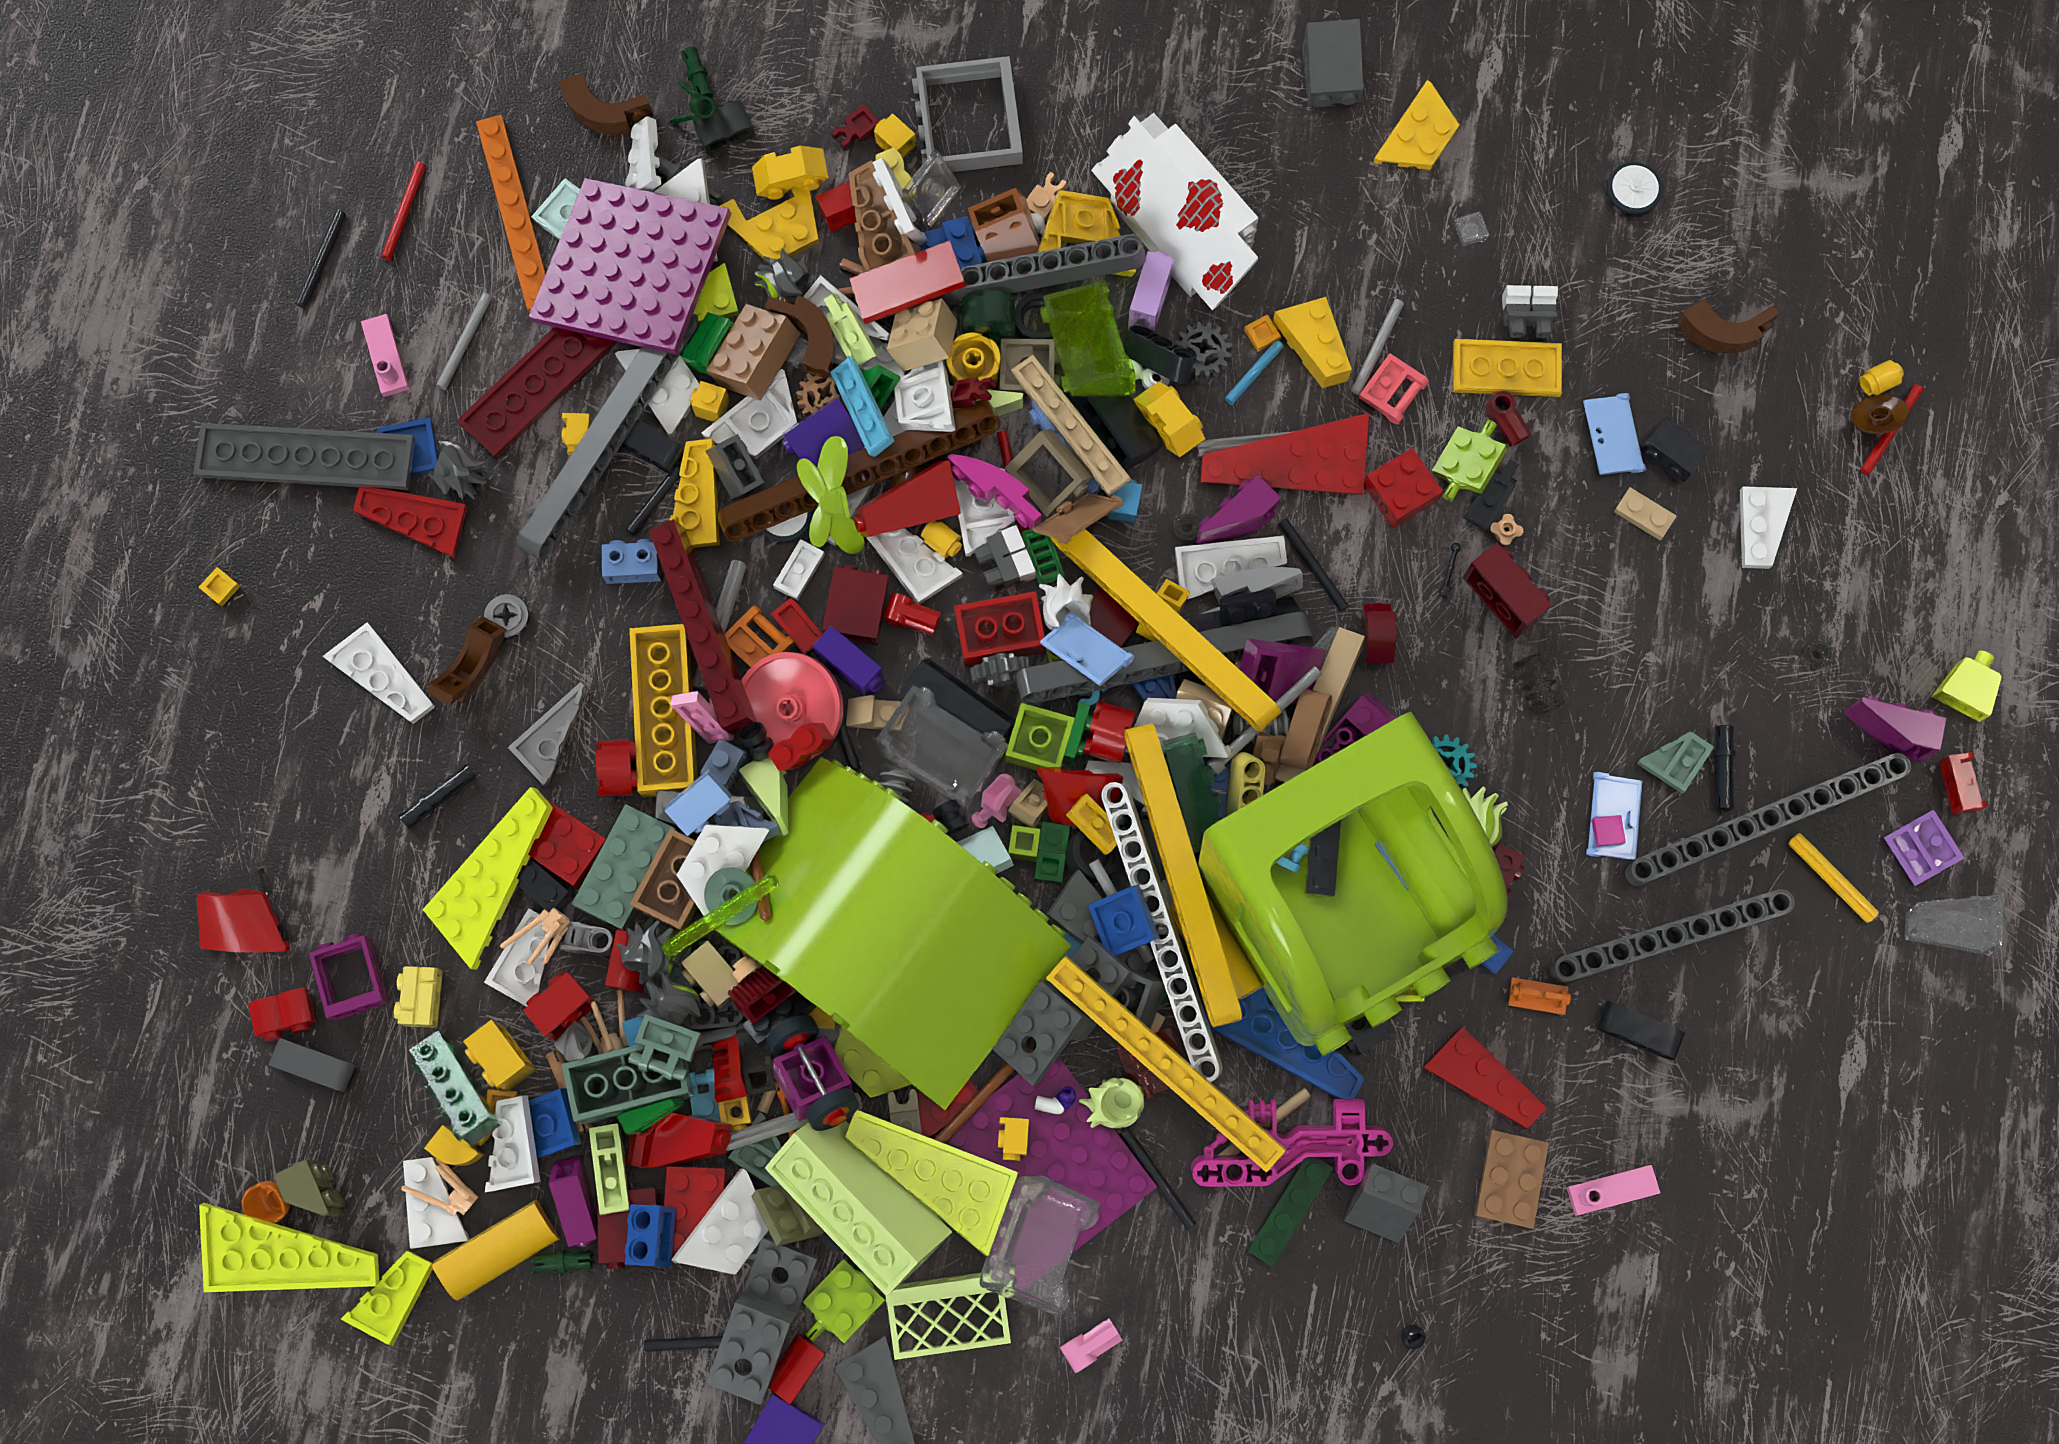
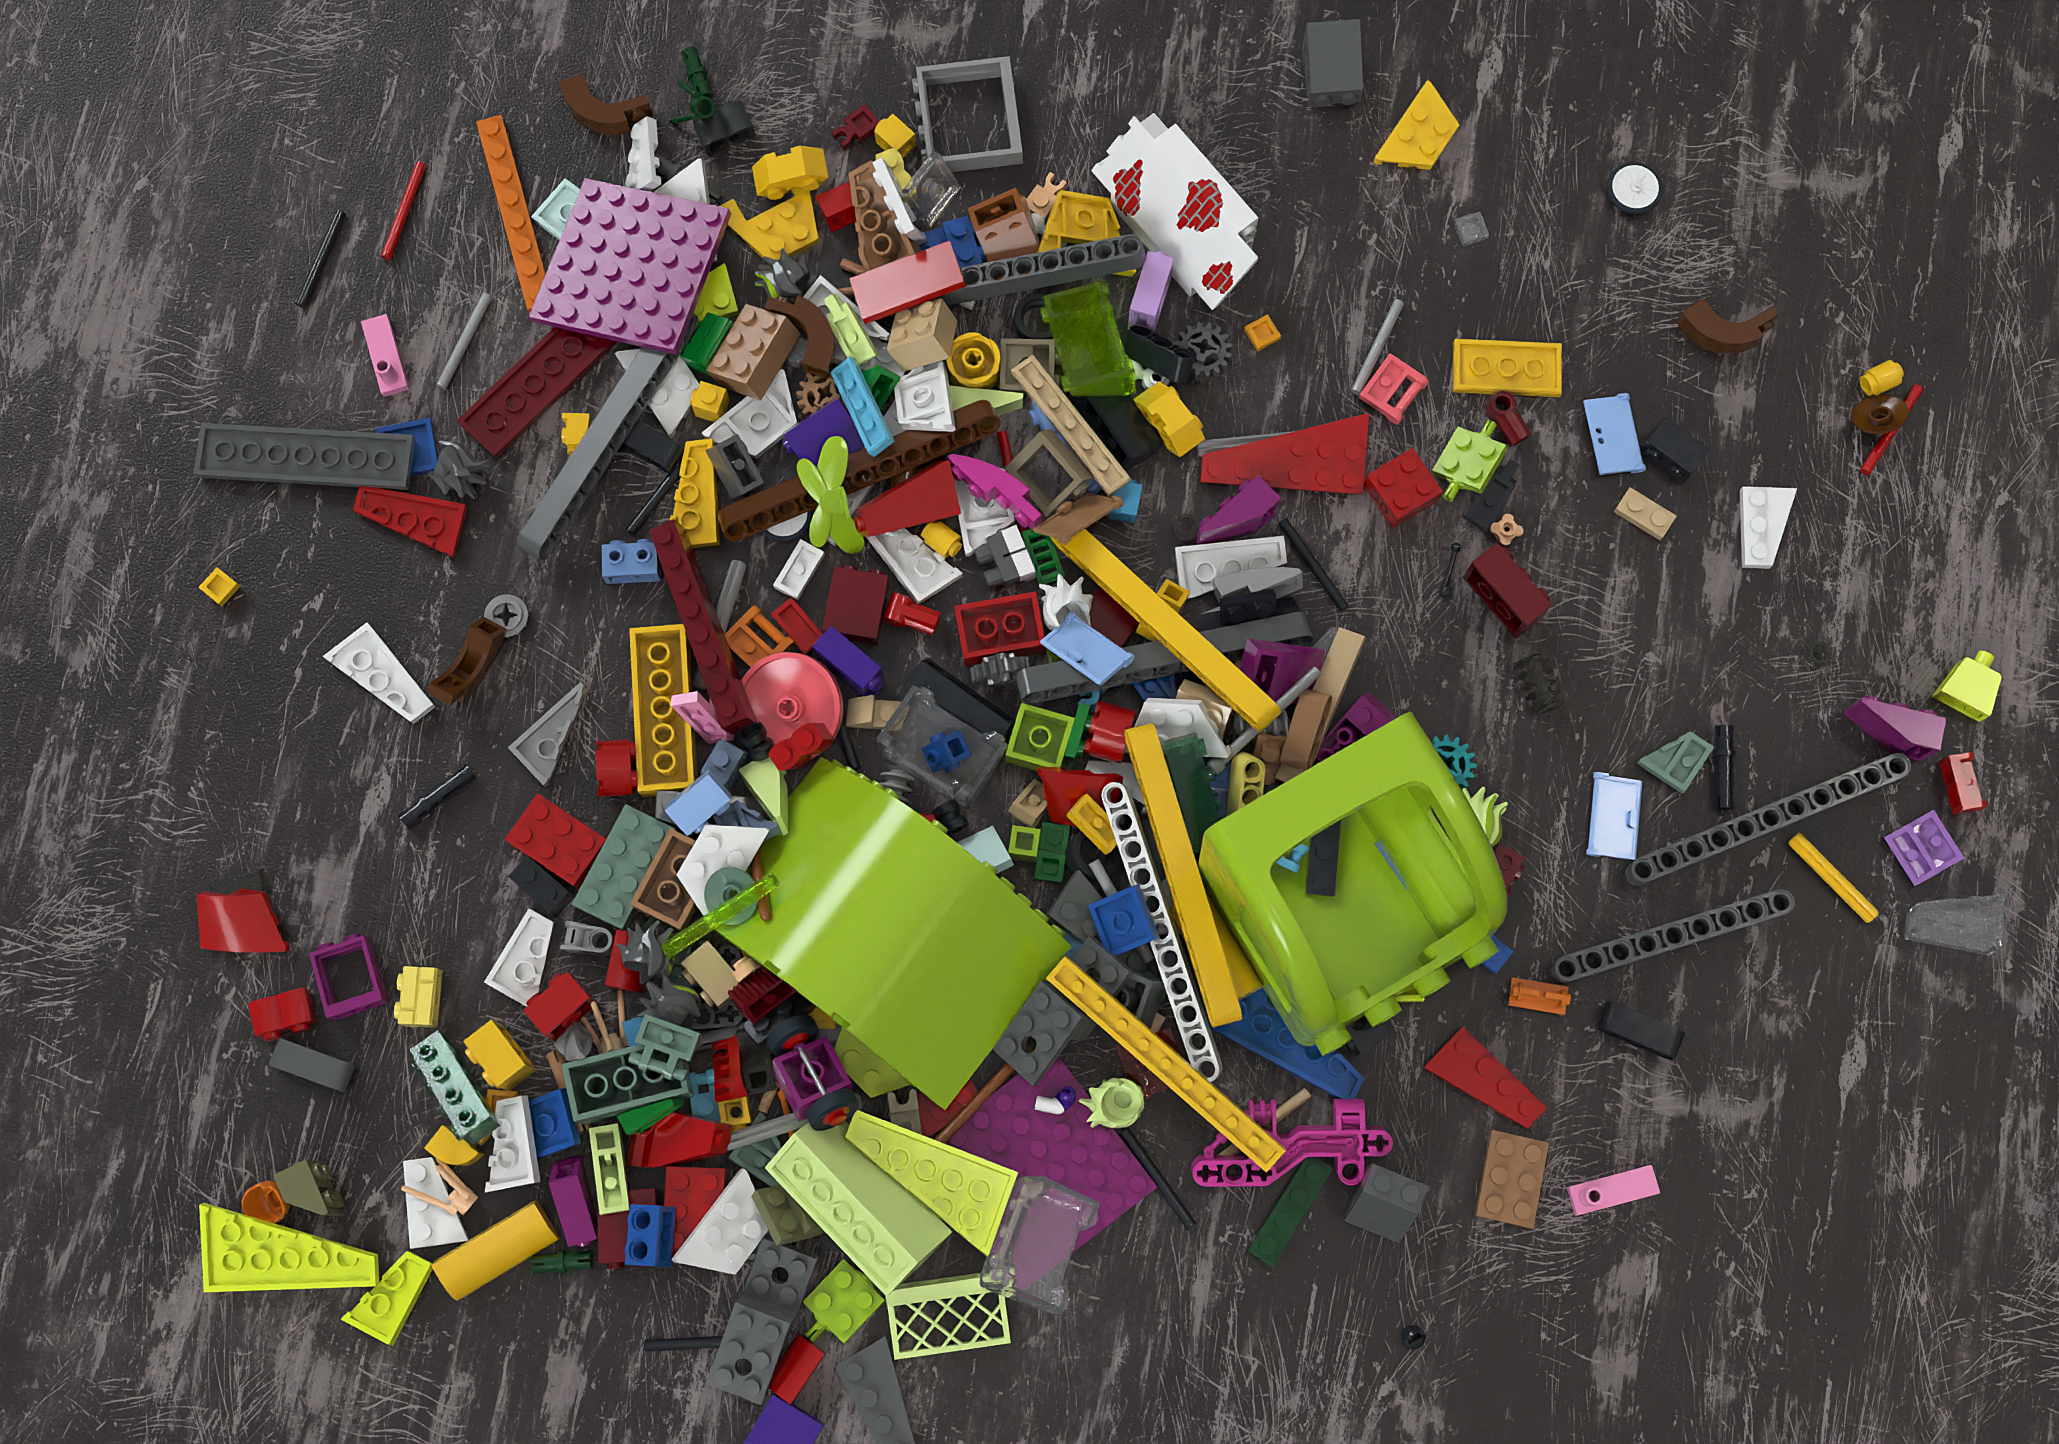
(483, 885): neon yellow wing -> none
(554, 925): light nougat plant -> none
(946, 751): none -> blue brick
(967, 391): dark red plate -> none
(989, 315): clear green brick -> none
(996, 800): bright pink piece -> none
(1013, 1138): yellow brick -> none
(1086, 1348): bright pink piece -> none
(1254, 372): dark azure bar -> none
(1316, 340): yellow wedge -> none
(1379, 633): dark red brick -> none
(1529, 308): dark grey hips -> none
(1608, 831): dark pink tile -> none

